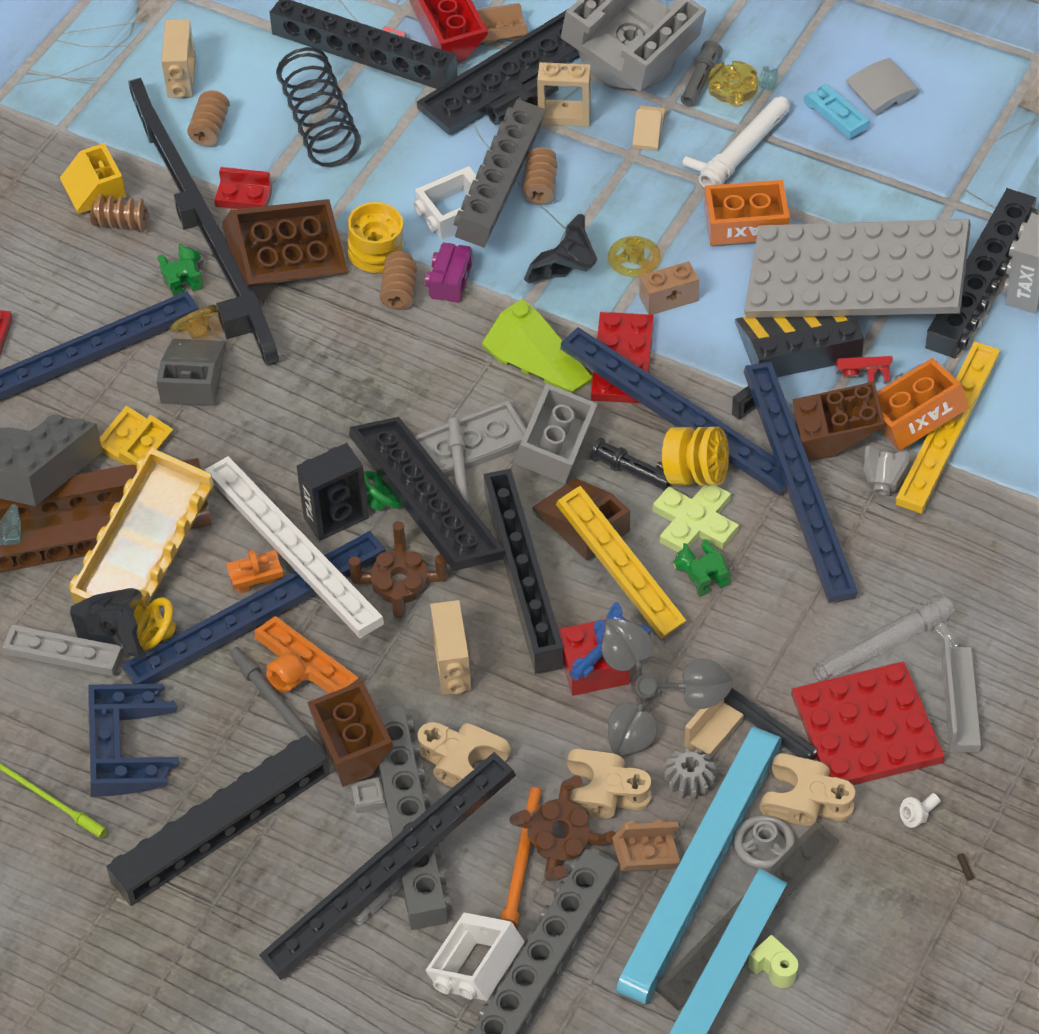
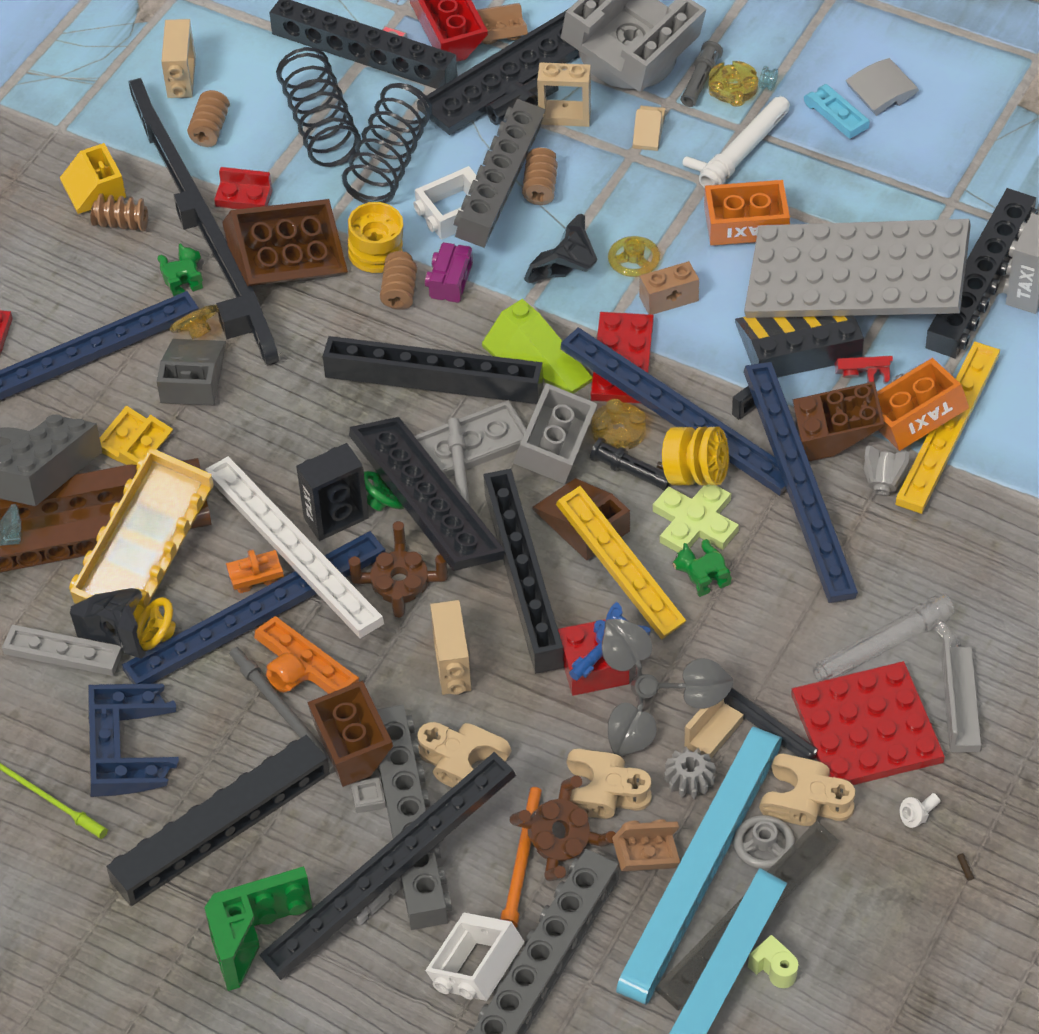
(237, 910): none -> green bracket
(394, 184): none -> black piece
(433, 370): none -> black brick
(619, 413): none -> clear yellow plate

